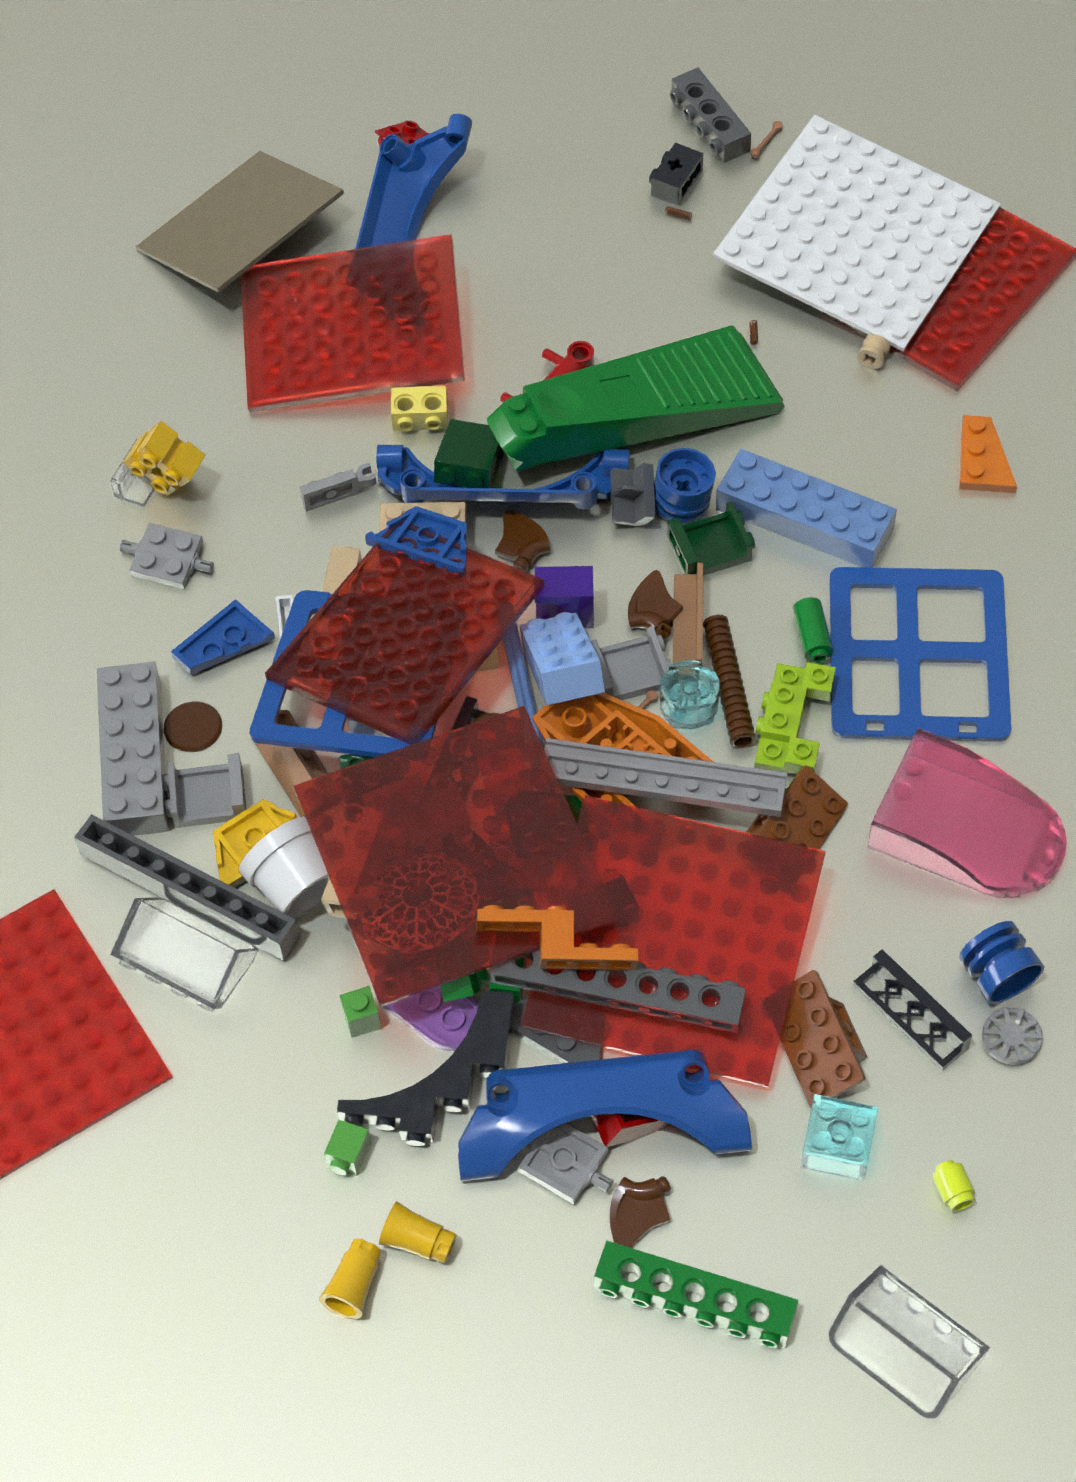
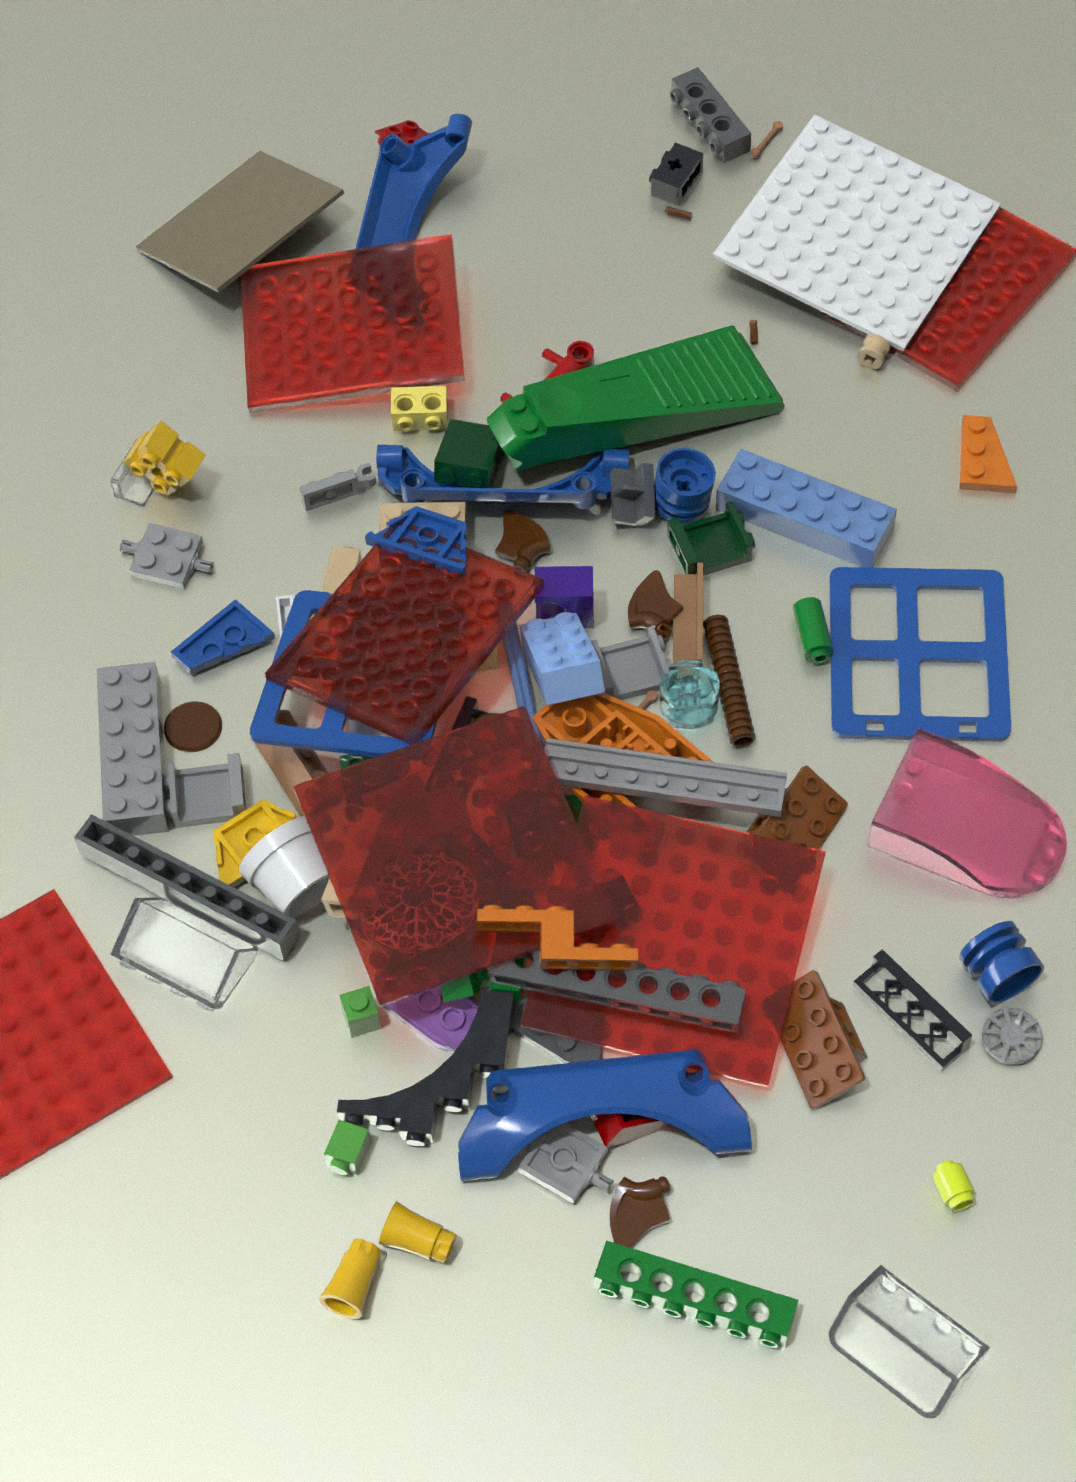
(784, 708): lime bracket -> none
(839, 1137): clear light blue brick -> none

